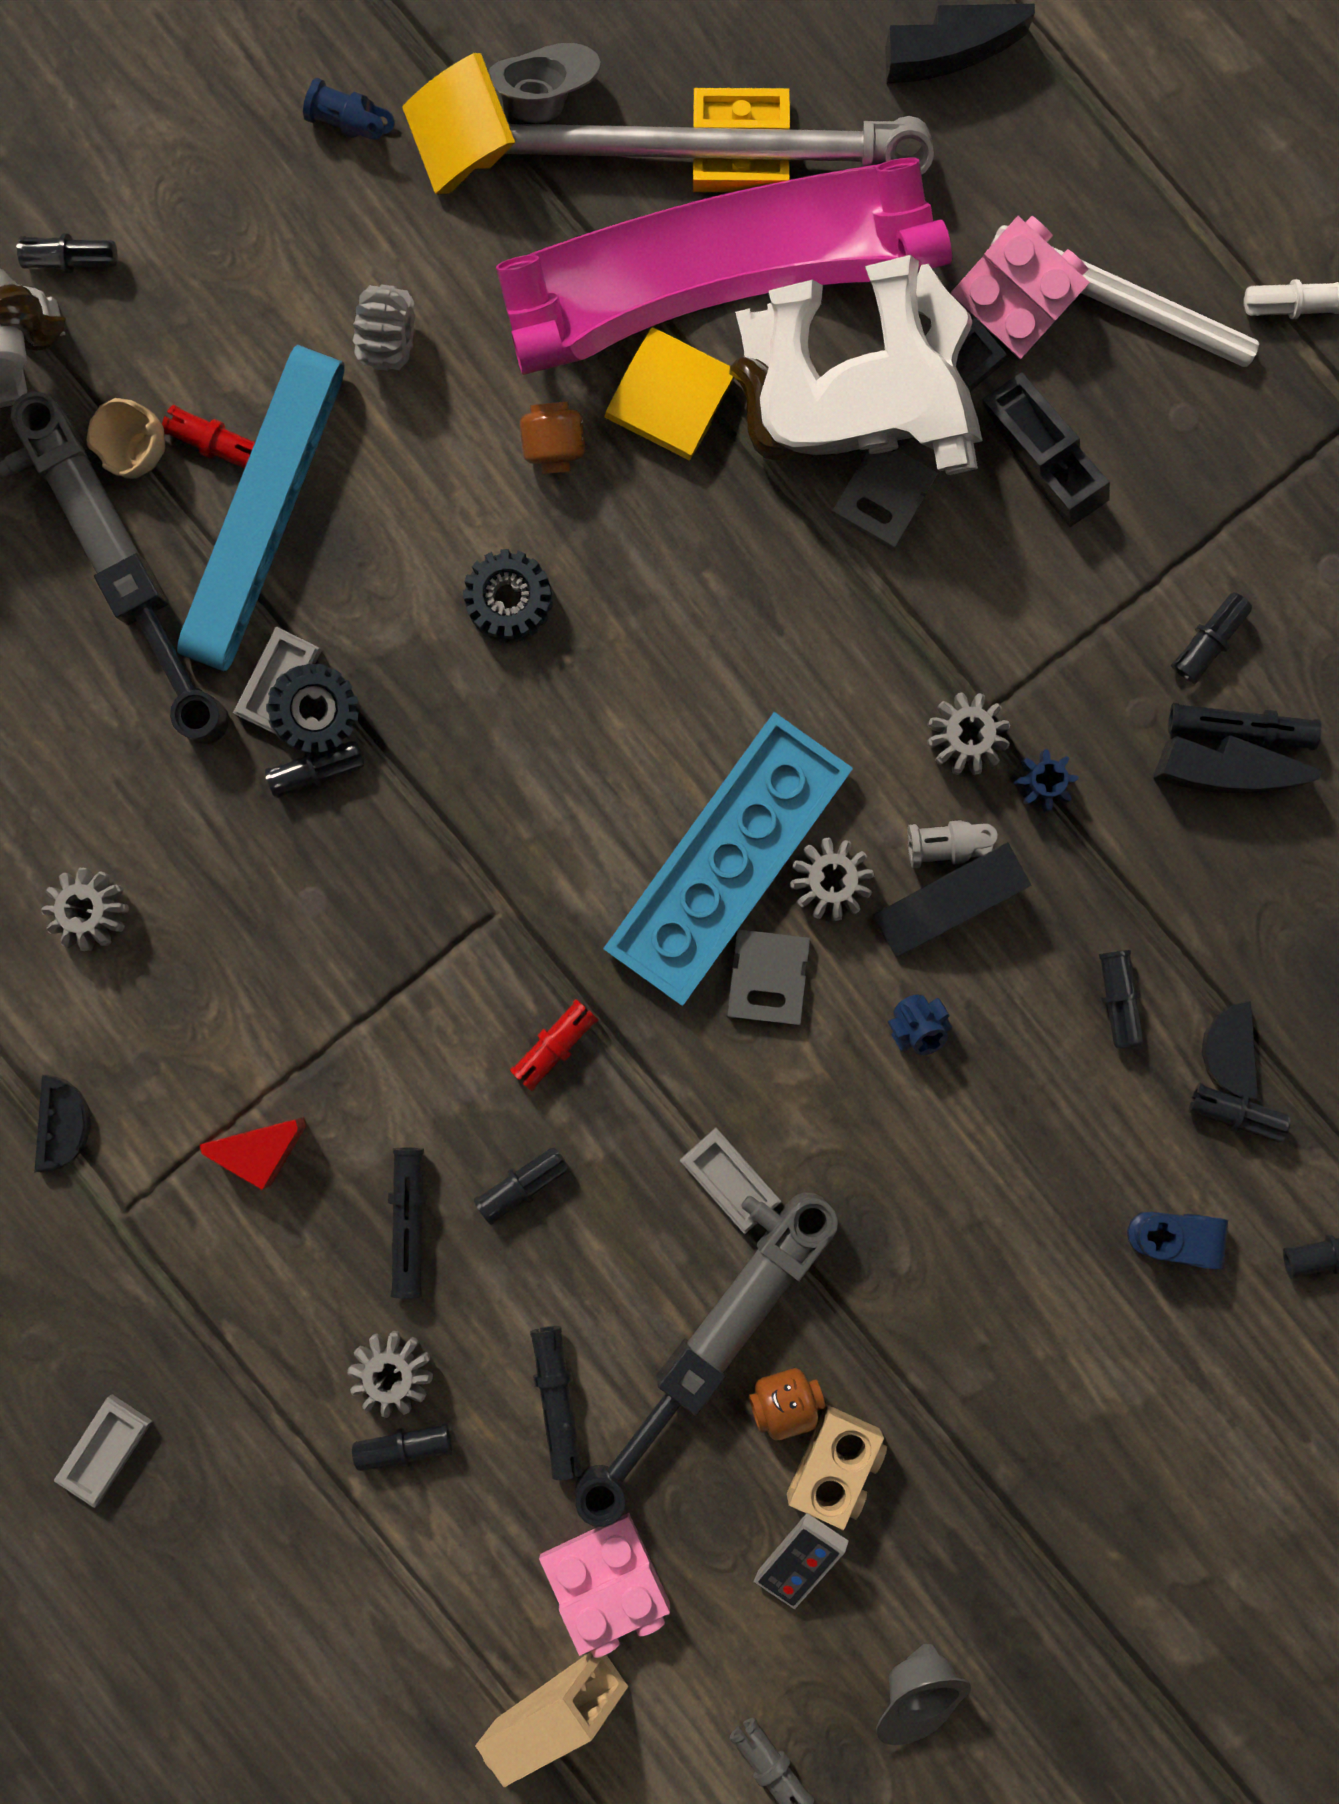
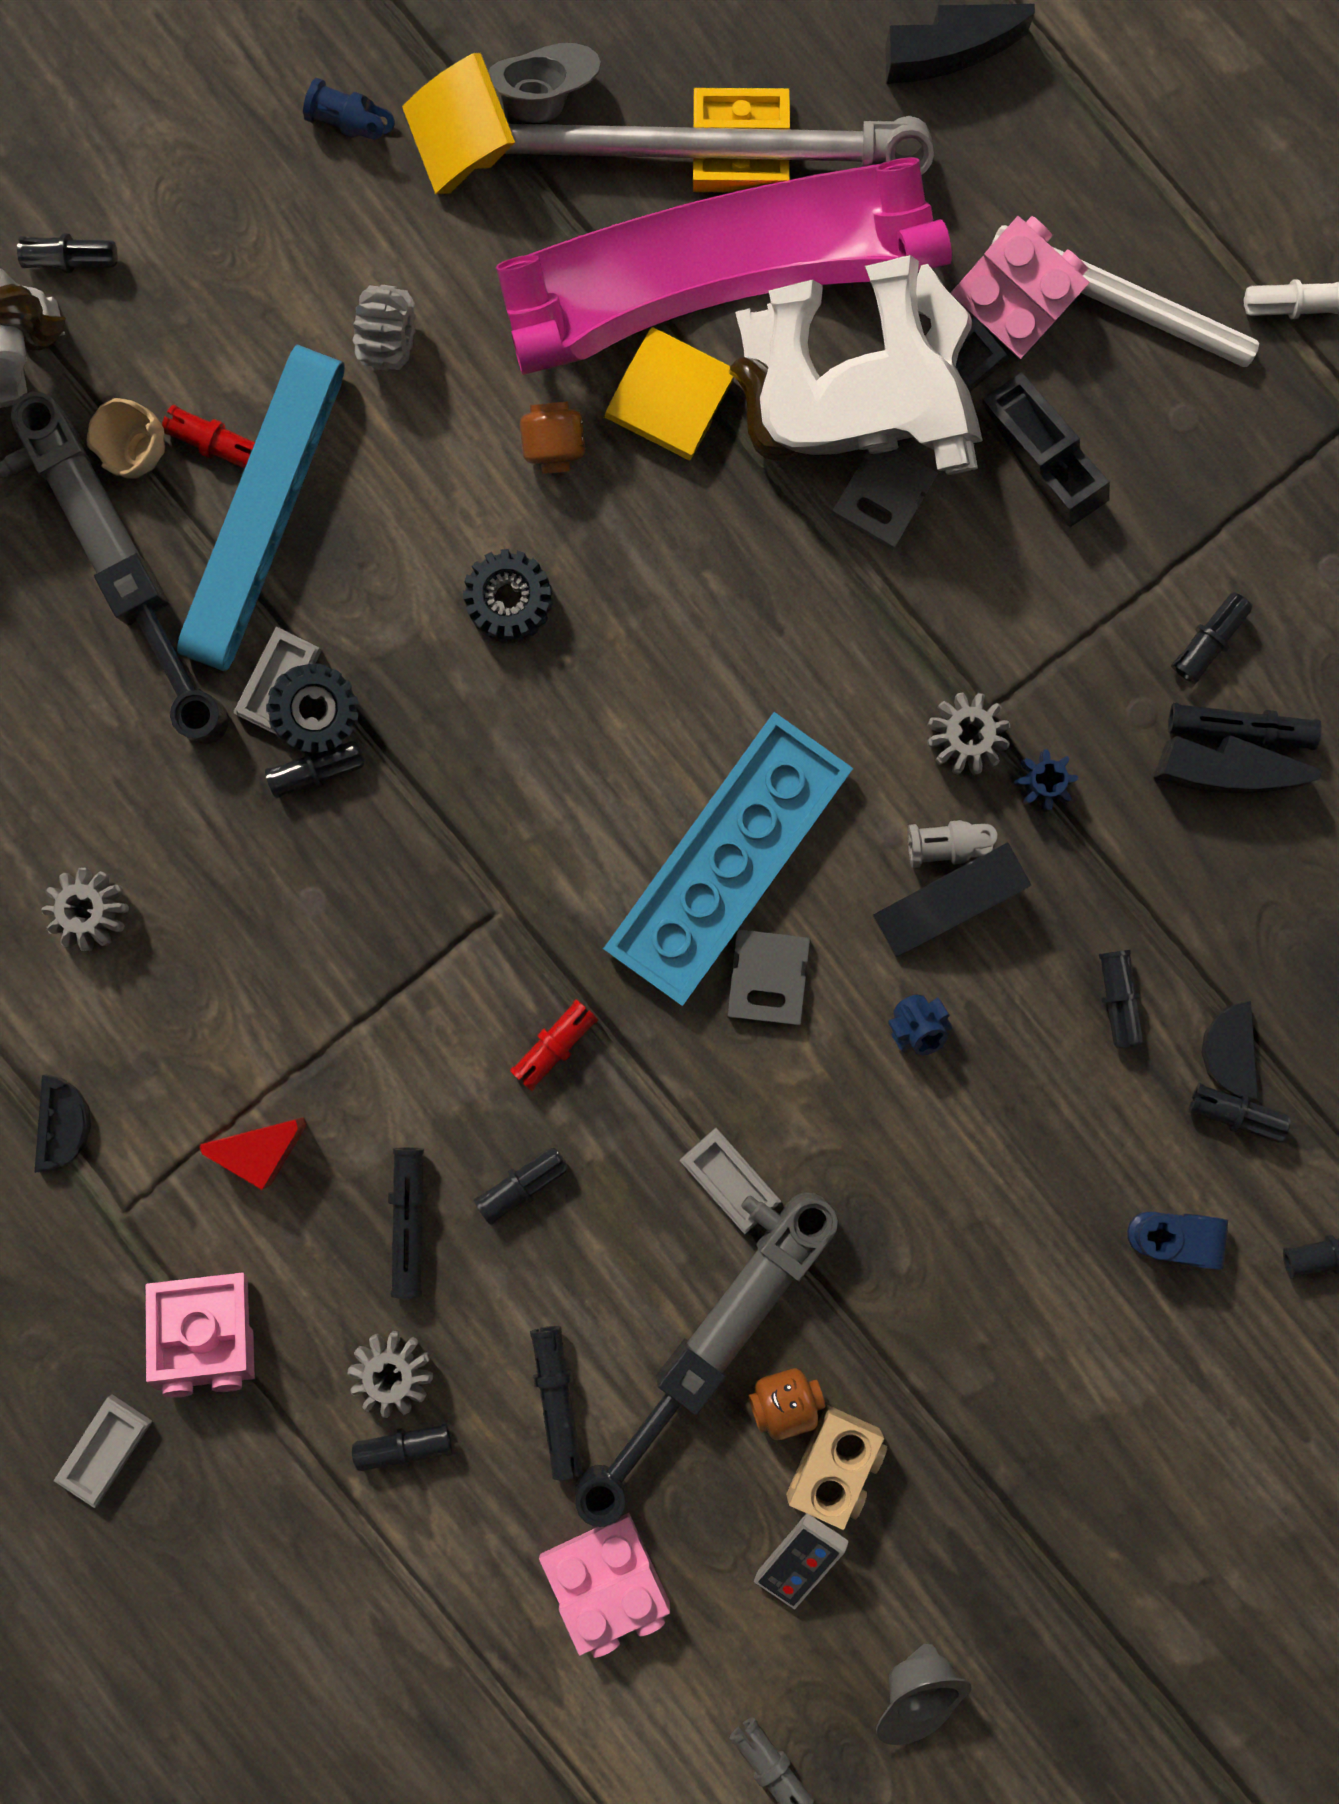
(198, 1334): none -> bright pink plate
(552, 1719): tan slope -> none
(848, 883): light grey gear -> none

